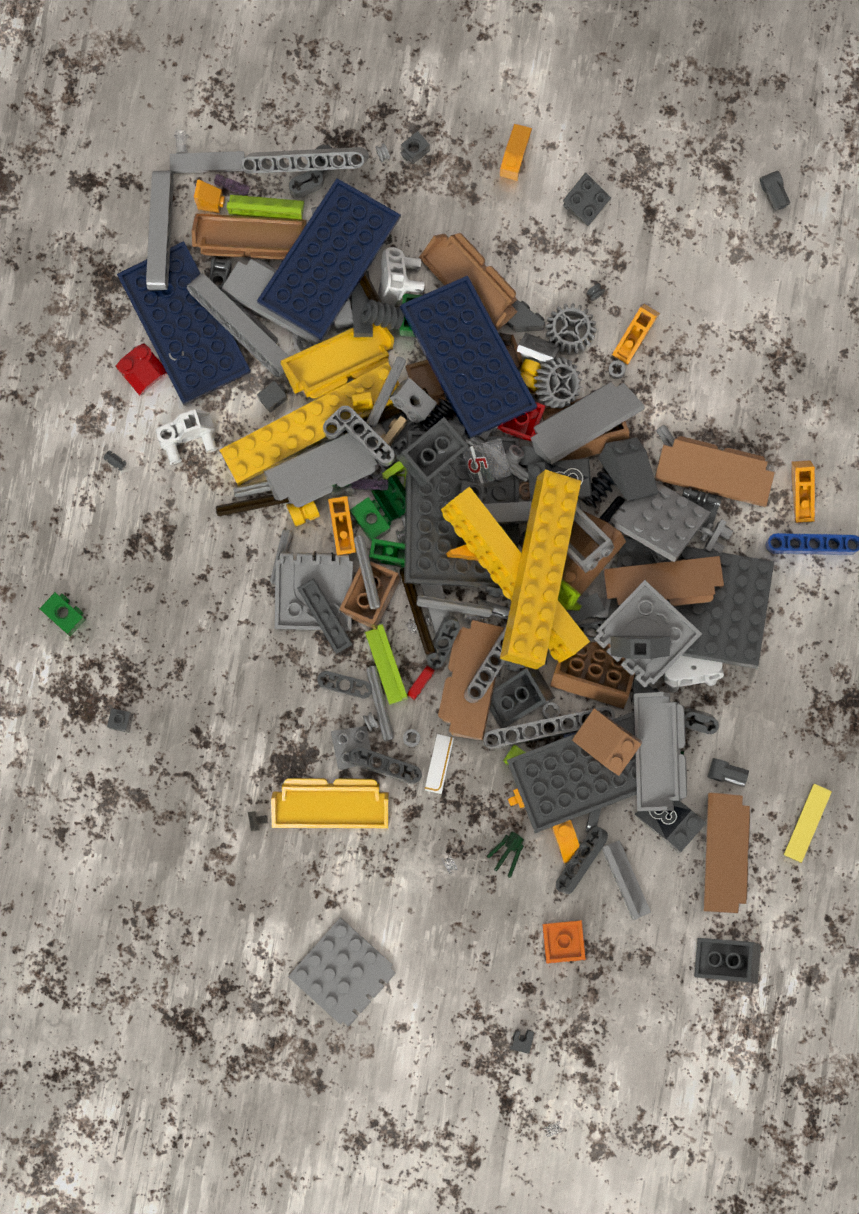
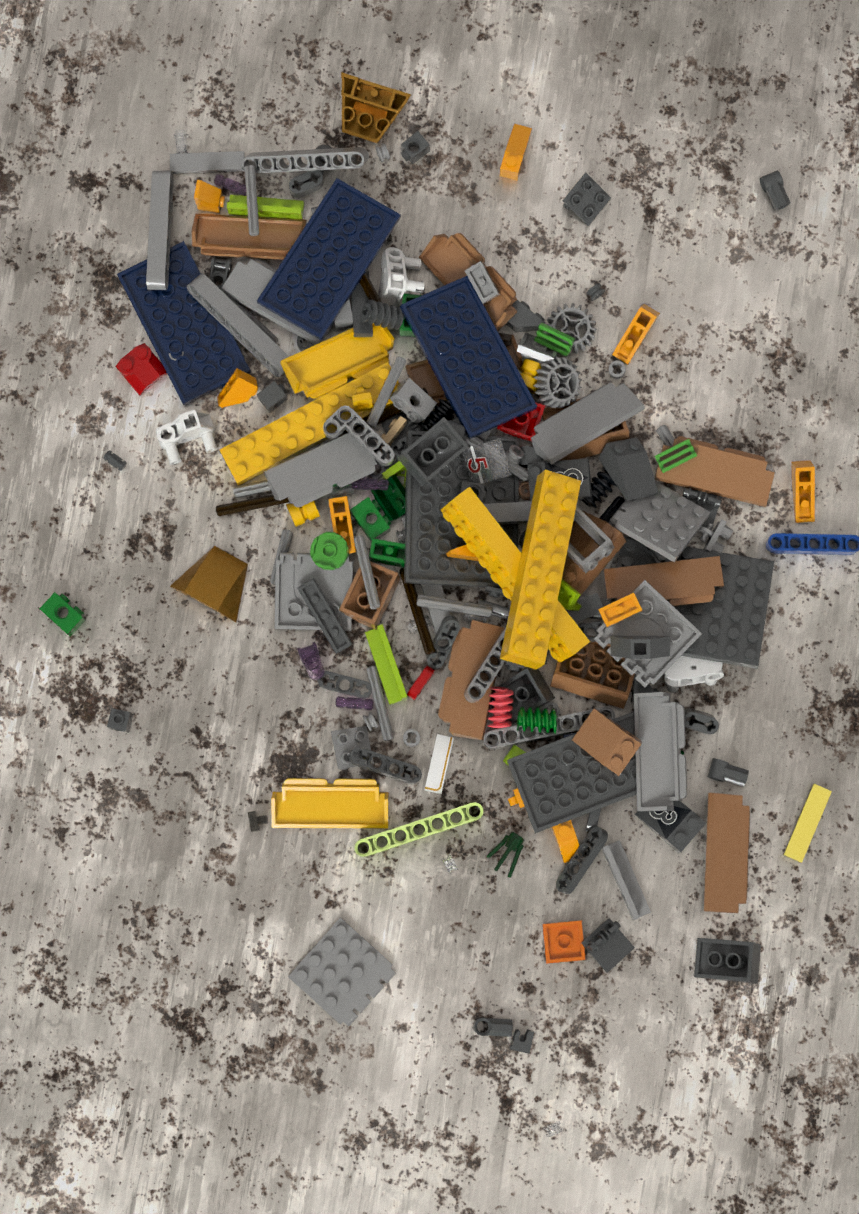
(215, 582): none -> pearl gold wedge
(237, 389): none -> light orange slope
(252, 206): none -> light grey axle
(311, 658): none -> clear purple piece
(329, 551): none -> bright green tile
(355, 703): none -> clear purple axle
(369, 107): none -> pearl gold wedge
(409, 829): none -> yellowish green beam
(482, 282): none -> light grey plate
(495, 1027): none -> dark grey piece
(501, 707): none -> coral piece
(537, 719): none -> green piece
(553, 342): none -> bright green tile
(608, 945): none -> dark grey hinge
(620, 610): none -> light orange plate
(690, 448): none -> bright green tile

